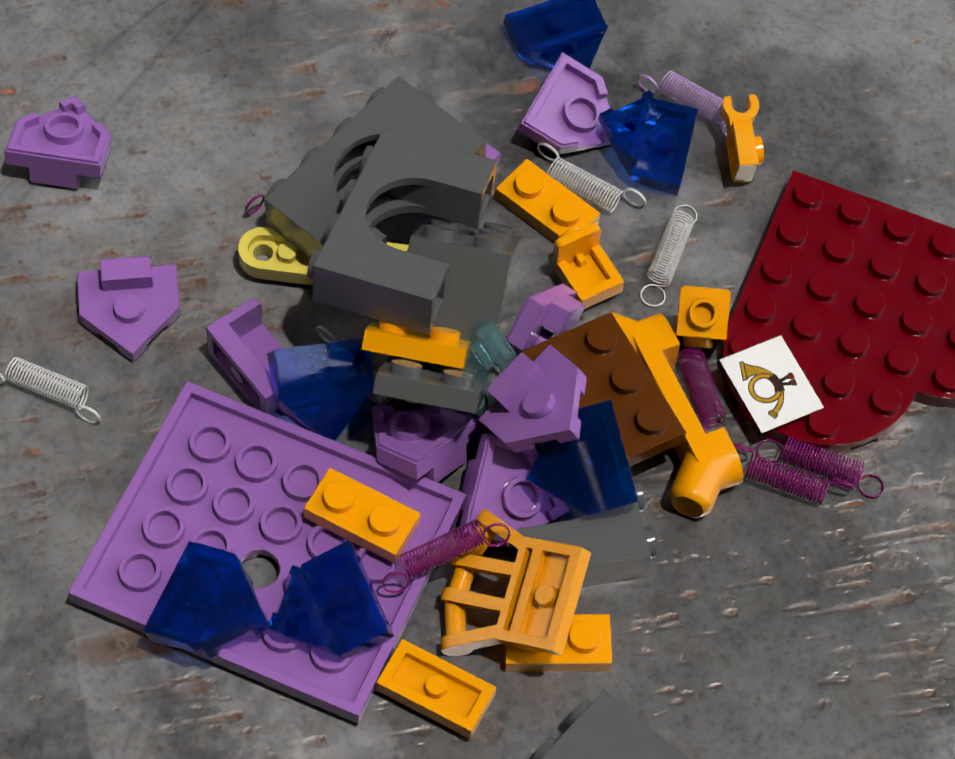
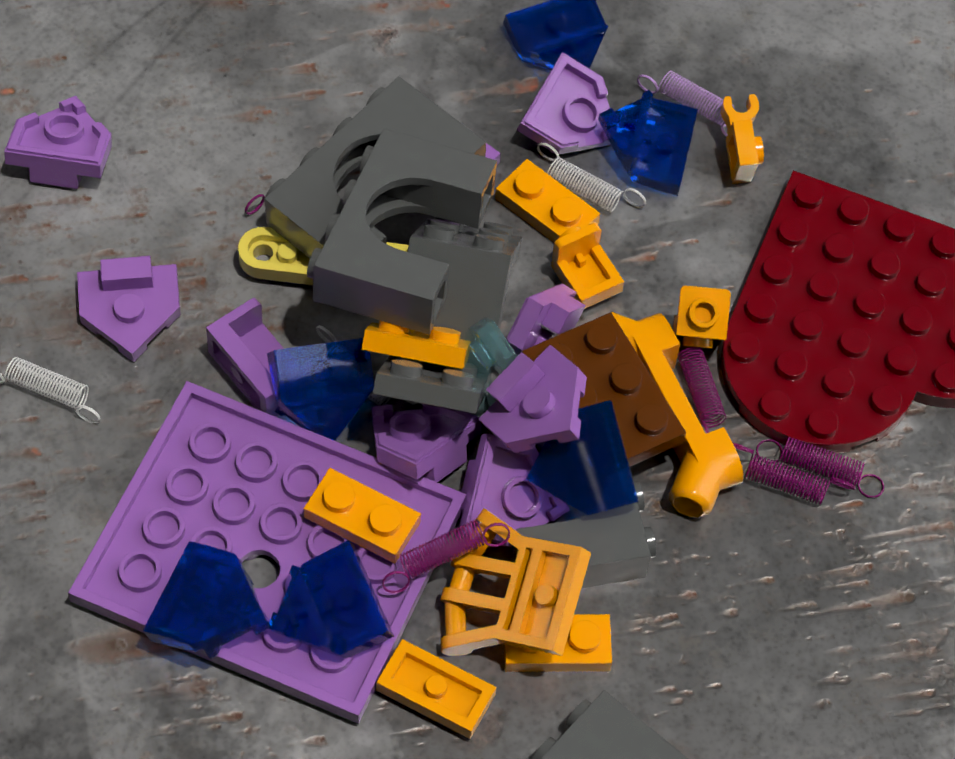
(678, 256): white piece -> none
(771, 384): white sticker -> none

